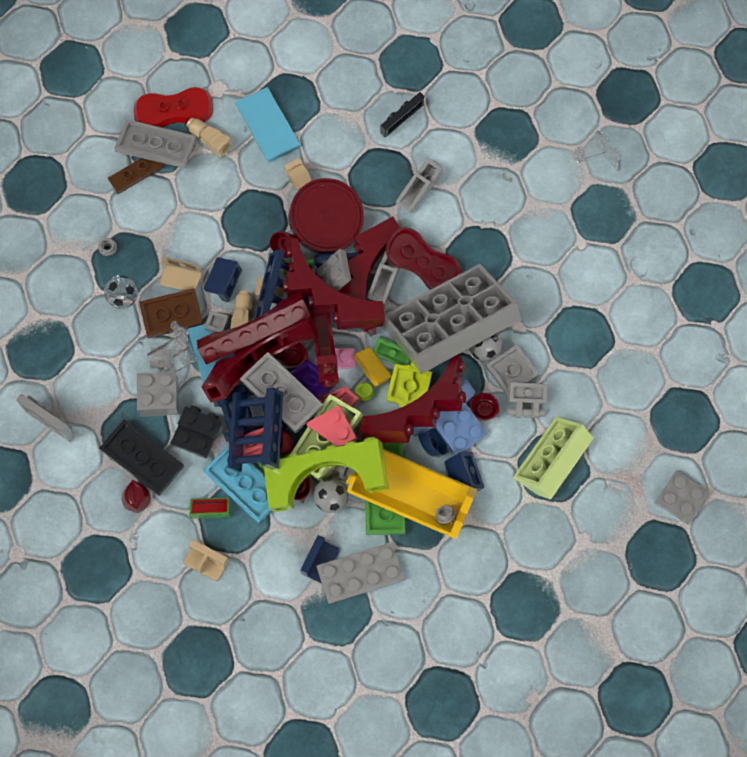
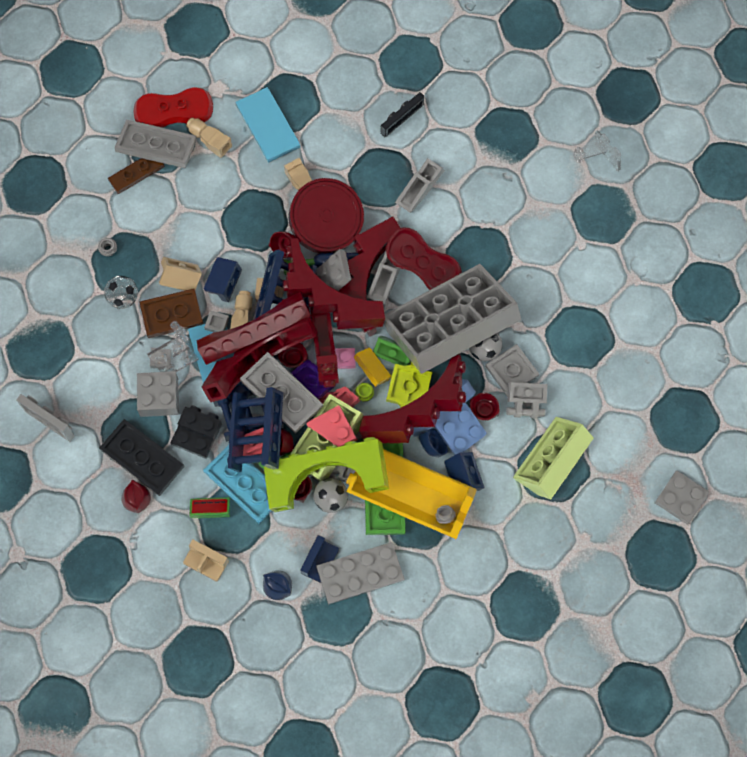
(277, 585): none -> dark blue hat

